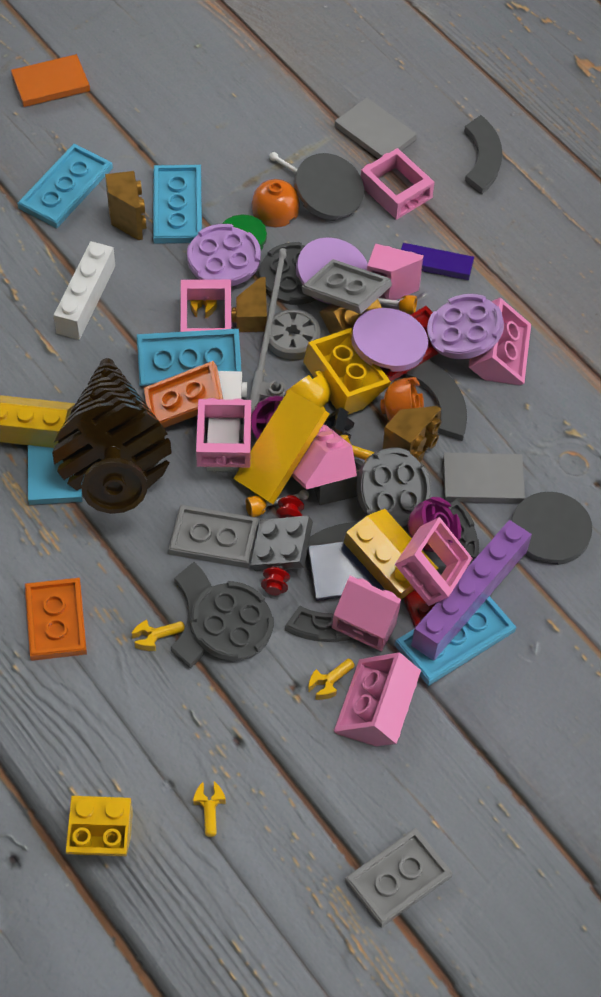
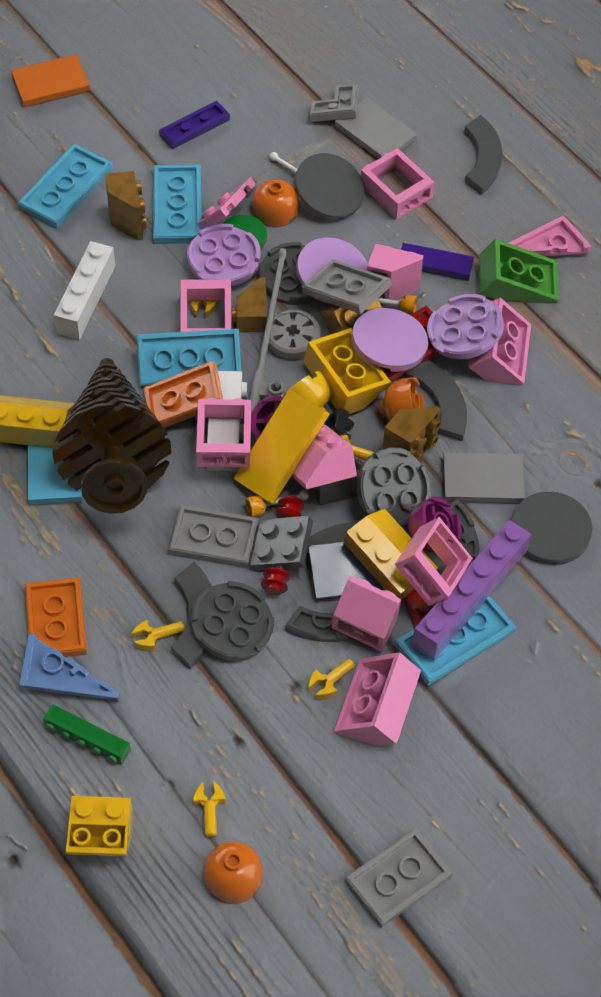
(50, 671): none -> medium blue wing
(86, 734): none -> green piece
(194, 124): none -> dark purple tile
(226, 204): none -> bright pink wing
(233, 872): none -> orange cylinder
(341, 107): none -> light grey tile
(517, 274): none -> bright green slope
(554, 239): none -> bright pink wing

